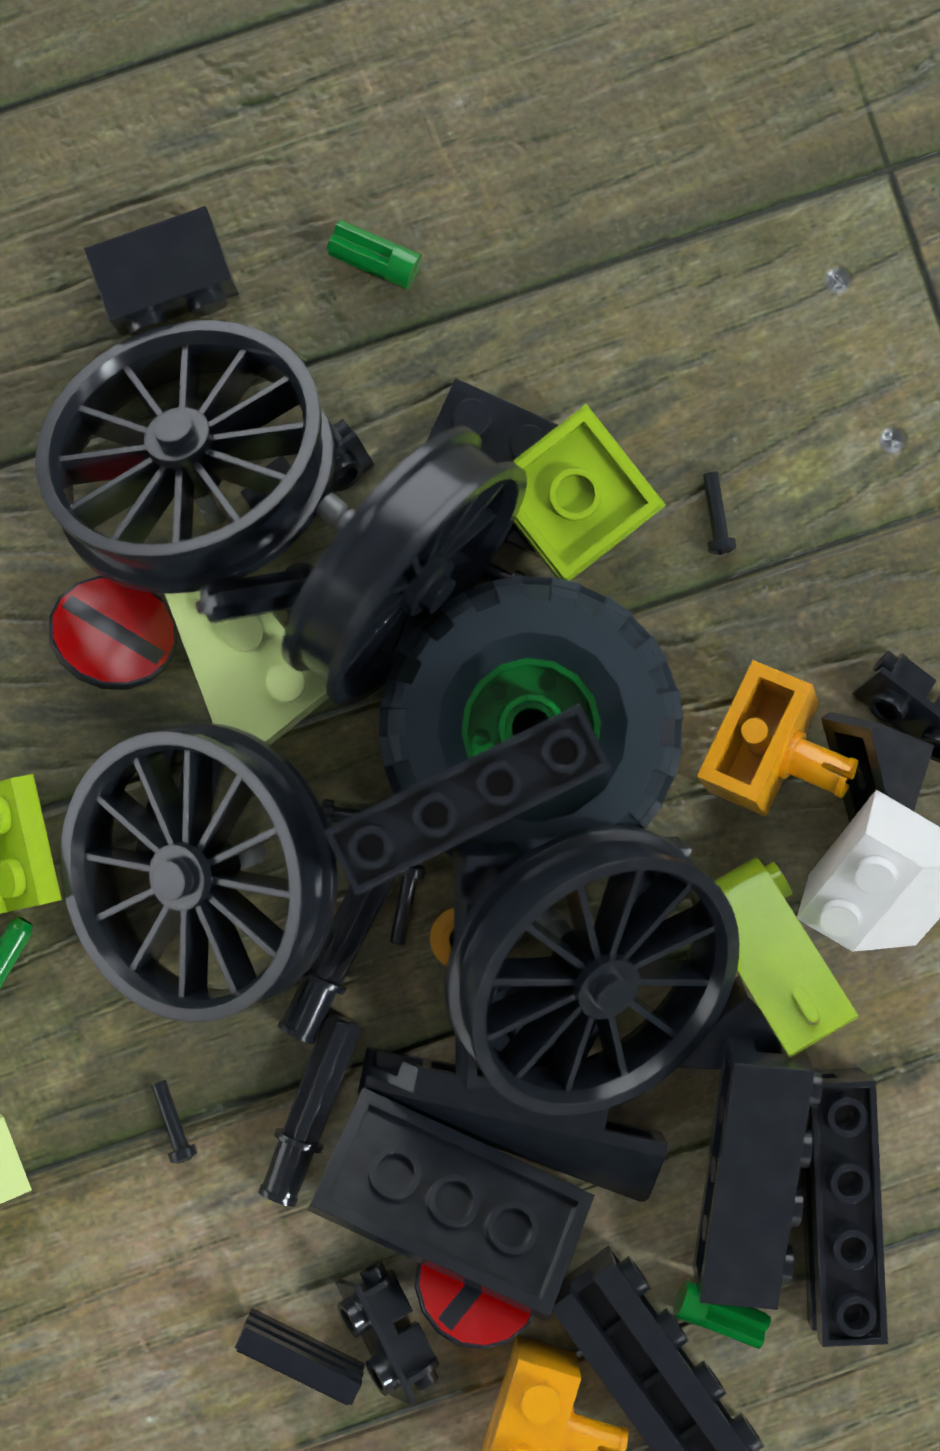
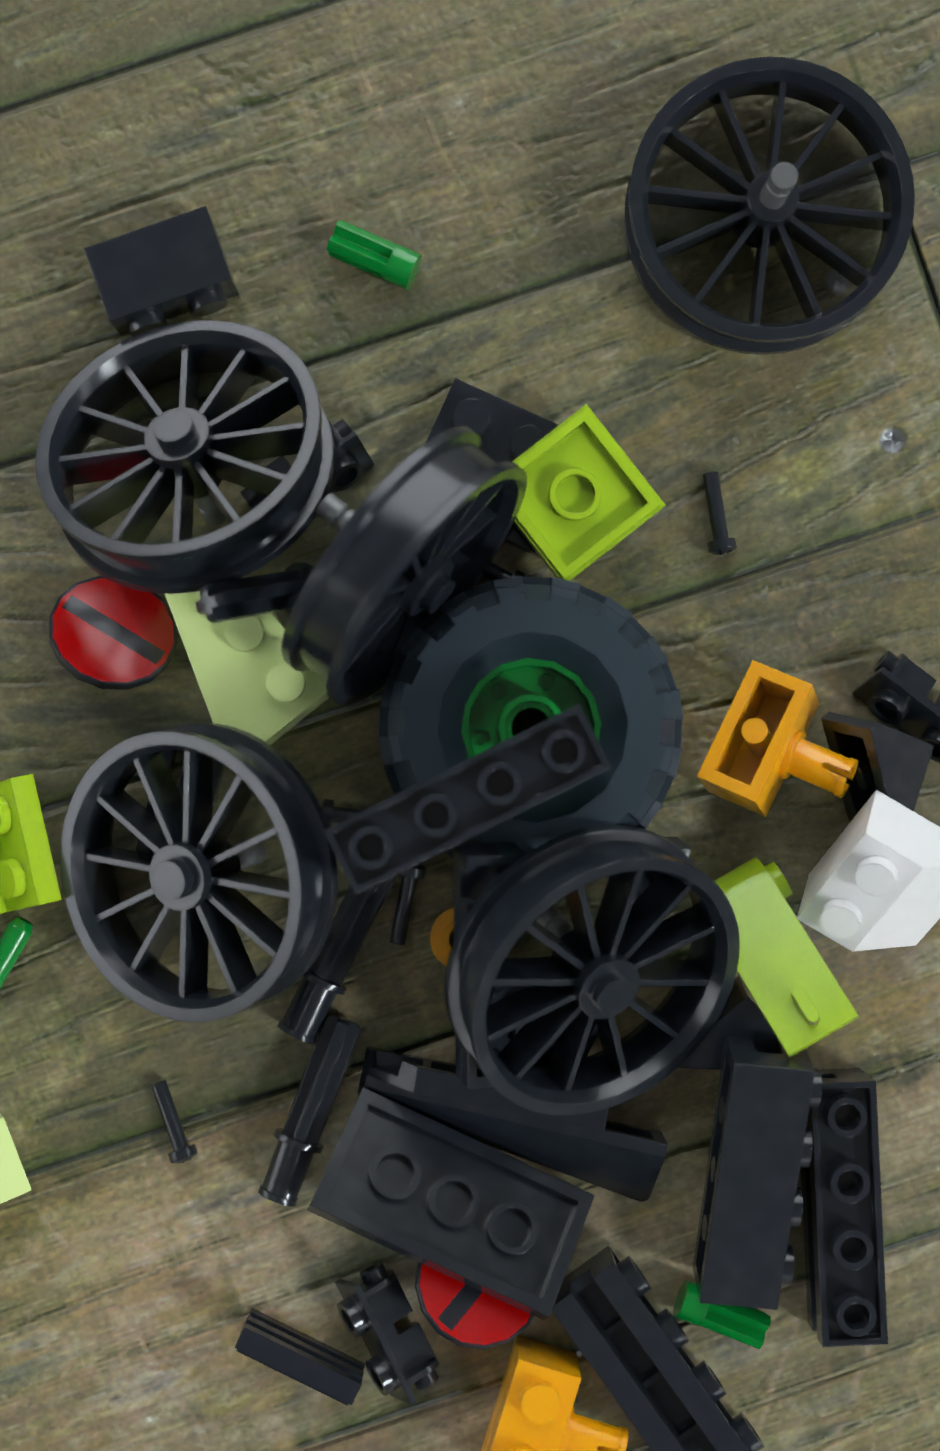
(768, 204): none -> black wheel

